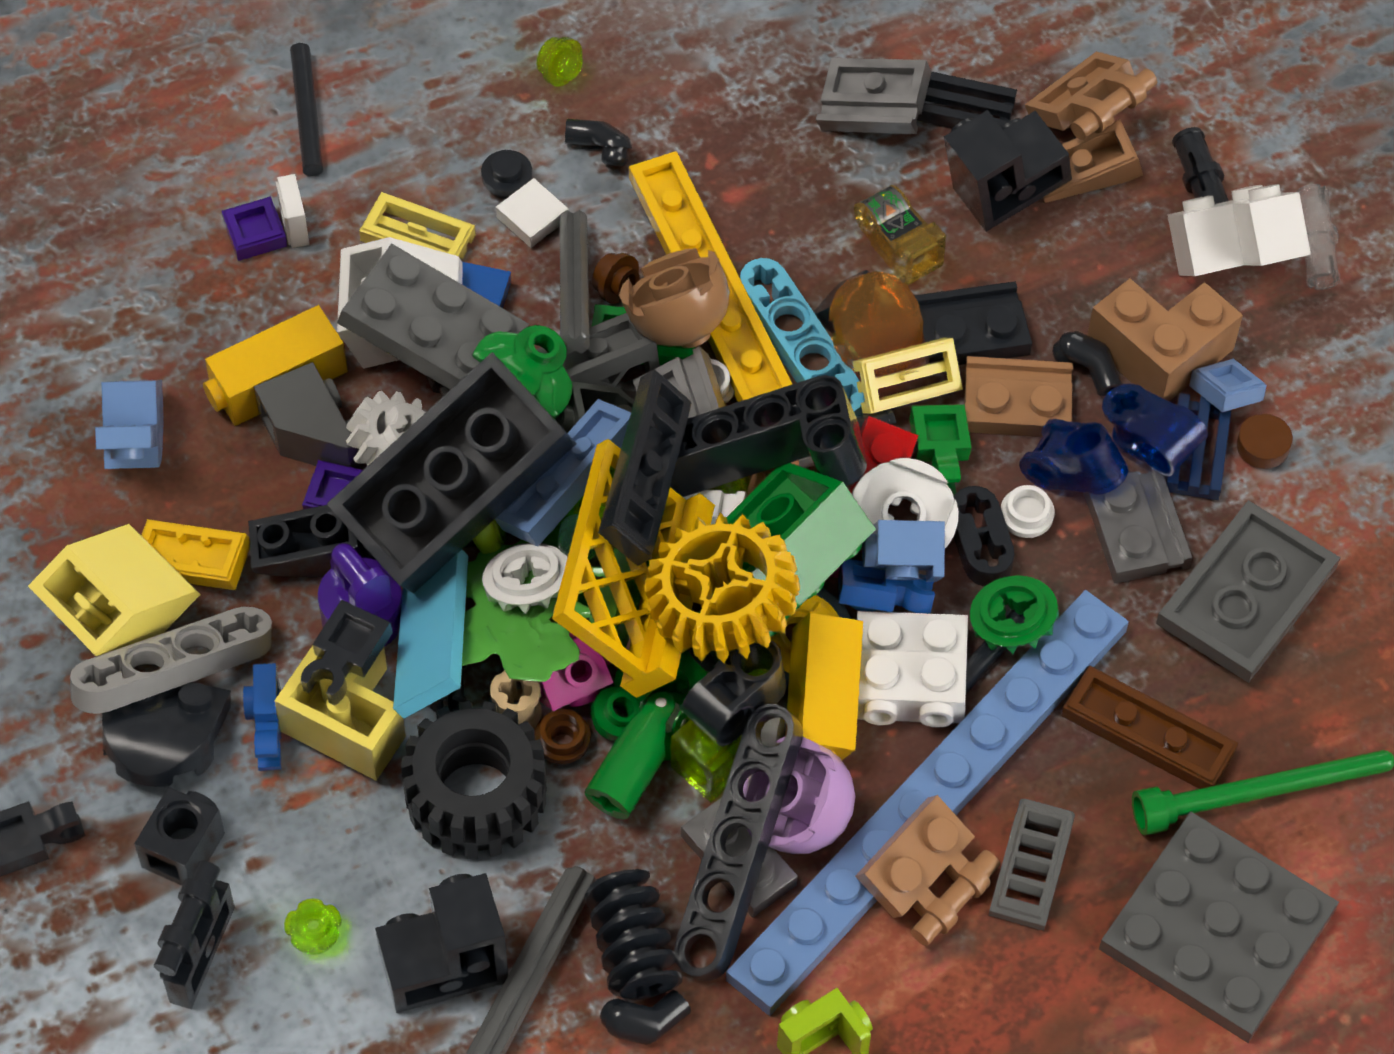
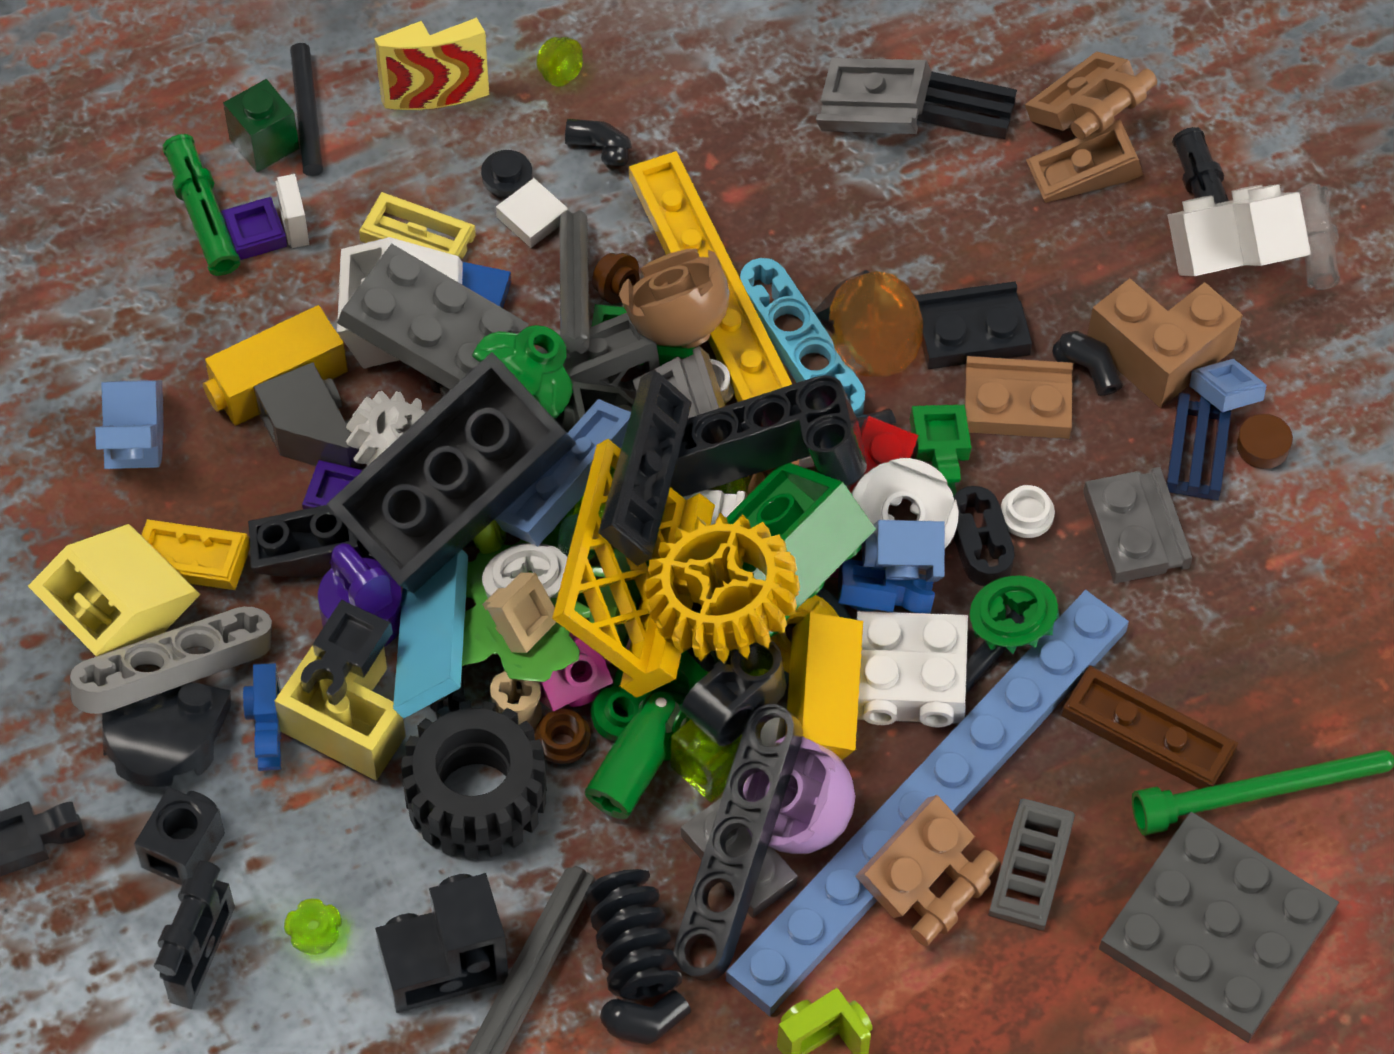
(194, 187): none -> green pin
(261, 125): none -> dark green brick
(432, 69): none -> slope
(521, 612): none -> tan tile
(870, 384): light yellow tile -> none
(900, 234): clear yellow leg -> none
(1004, 167): black brick -> none
(1075, 459): clear blue piece -> none
(1152, 427): clear blue piece -> none
(1248, 591): dark grey plate -> none

